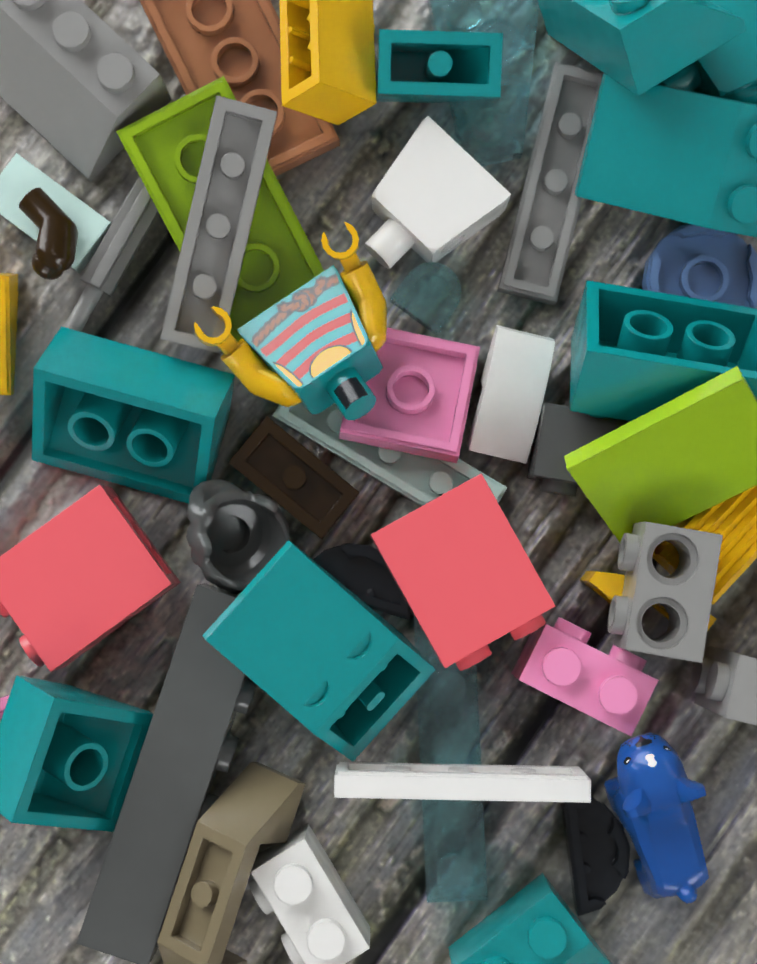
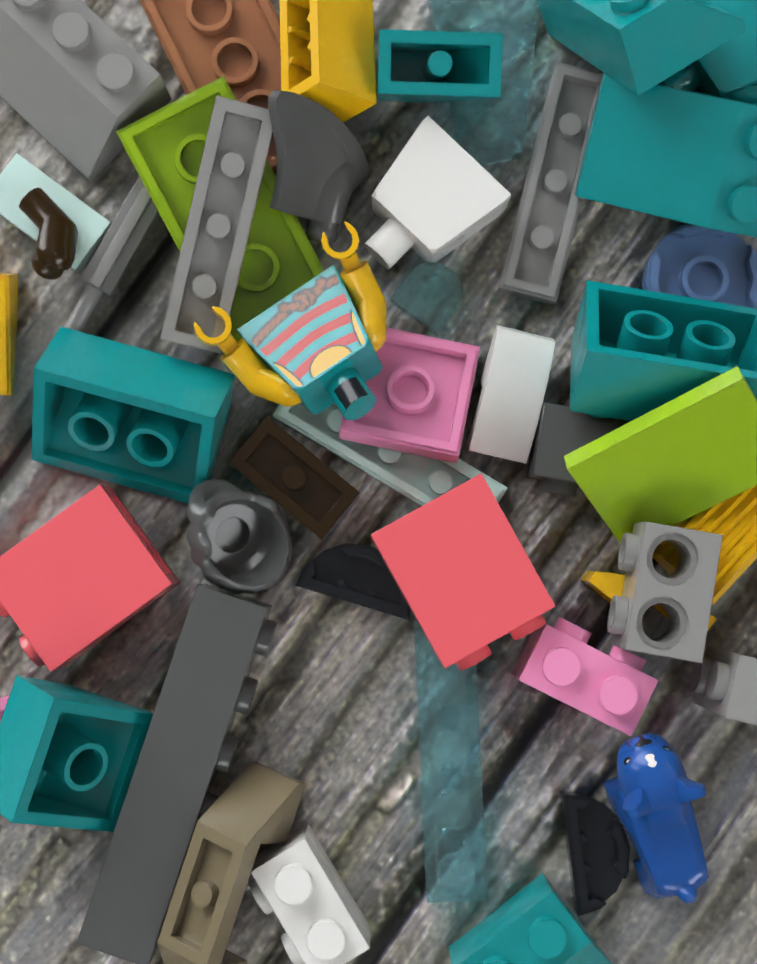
(315, 163): none -> dark grey arm
(319, 651): teal slope -> none
(461, 782): white tile -> none

